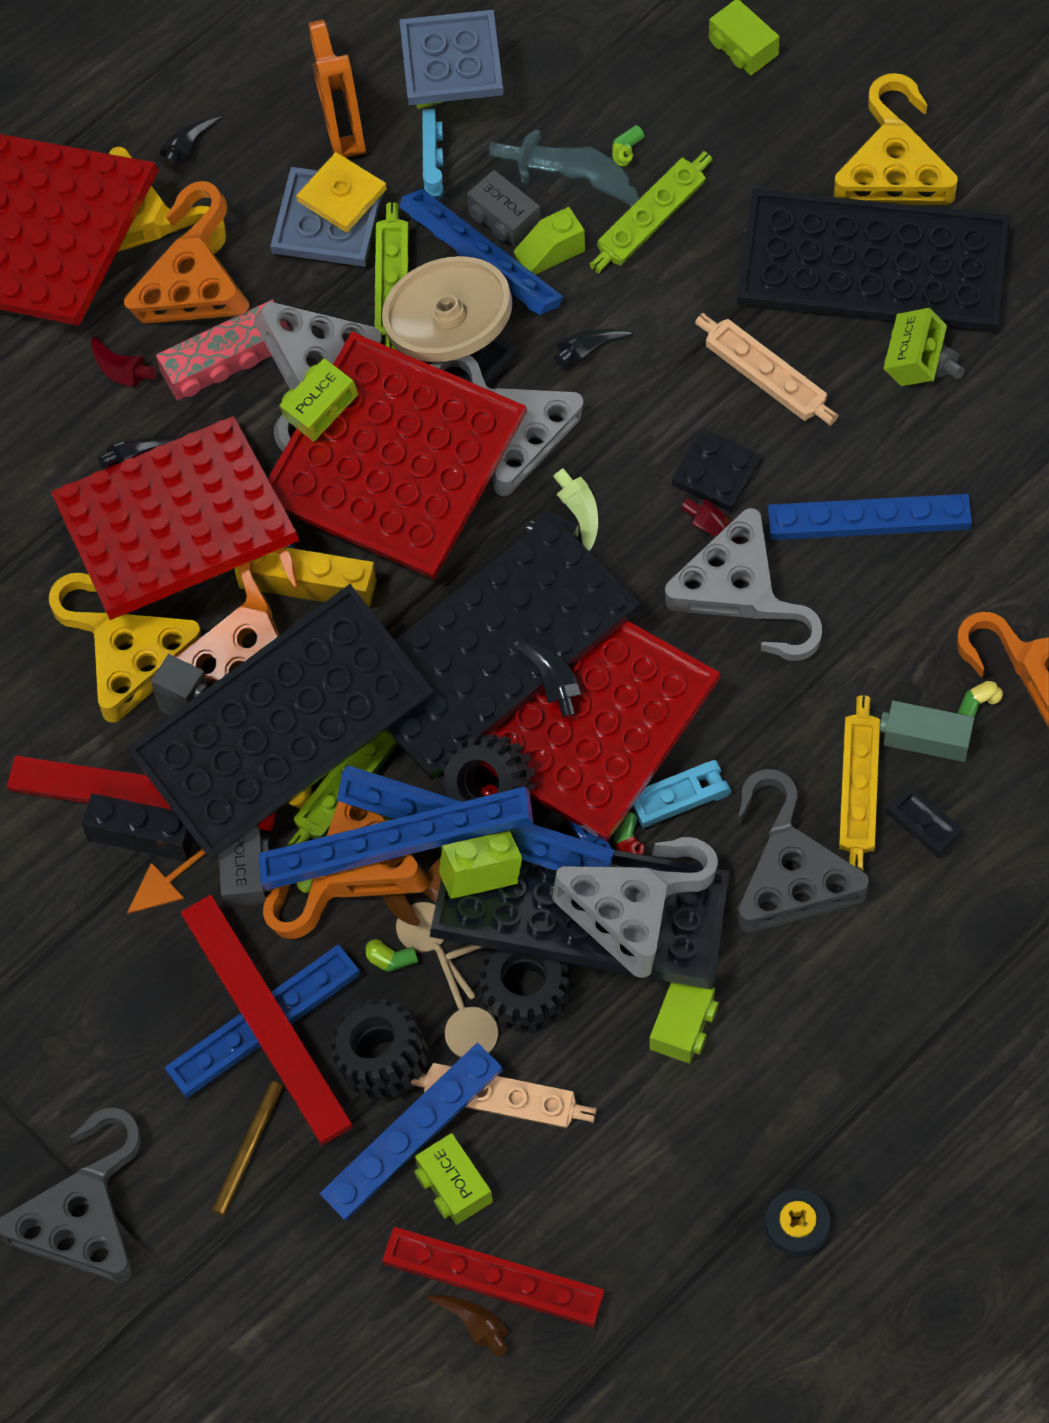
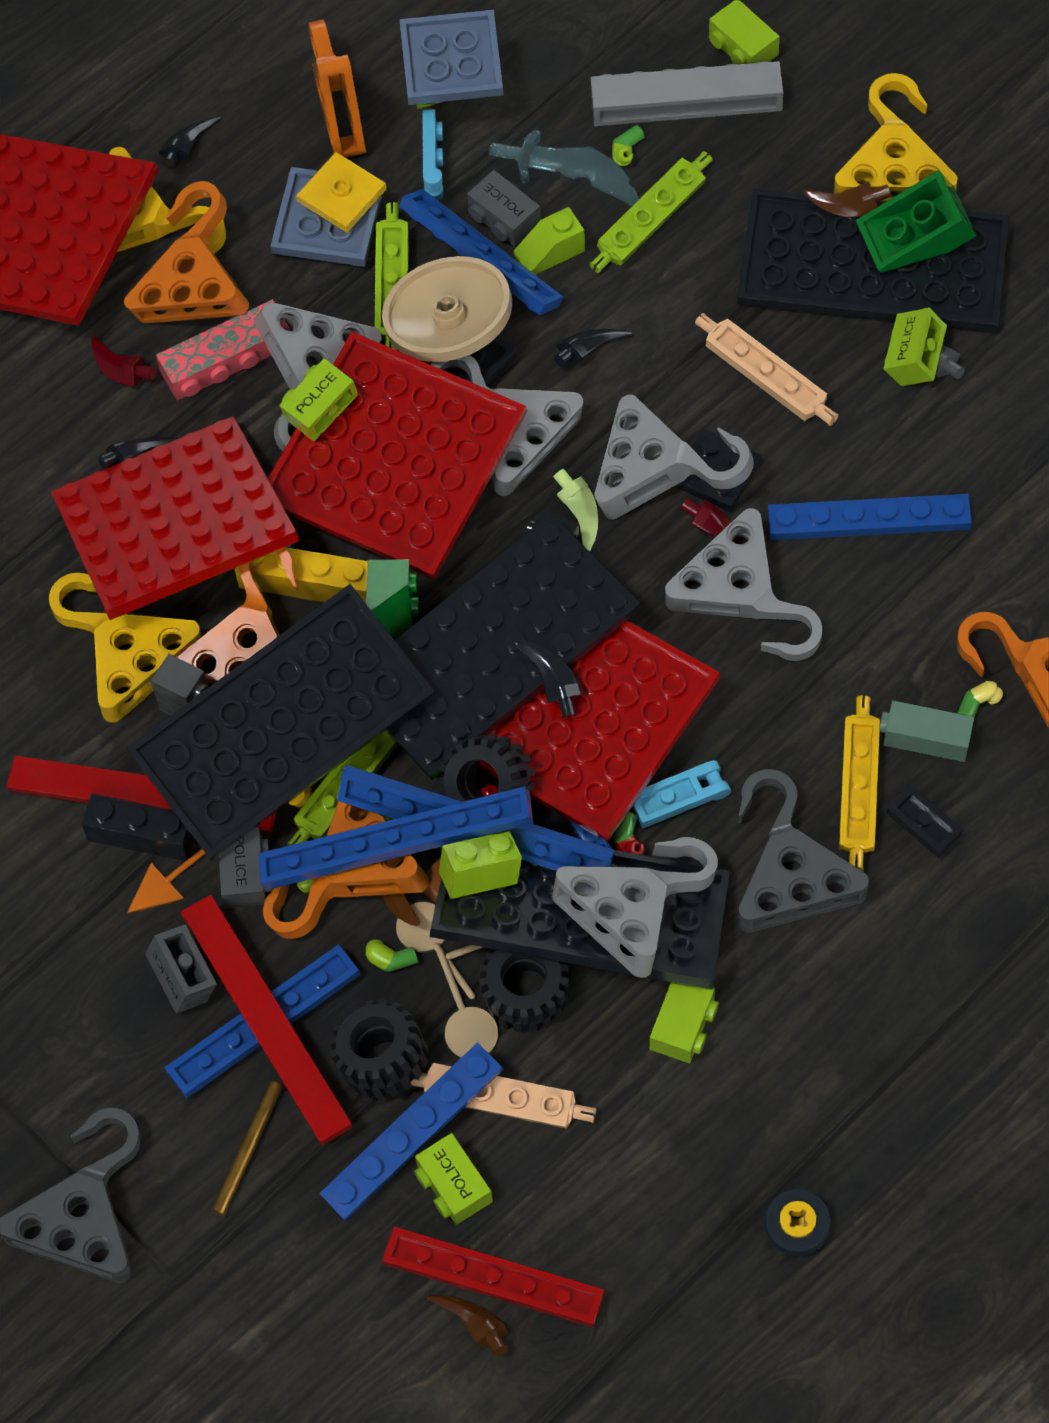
(180, 968): none -> dark grey brick
(391, 596): none -> green slope
(641, 474): none -> light grey piece
(686, 93): none -> light grey brick
(852, 202): none -> reddish brown bar
(916, 224): none -> green slope

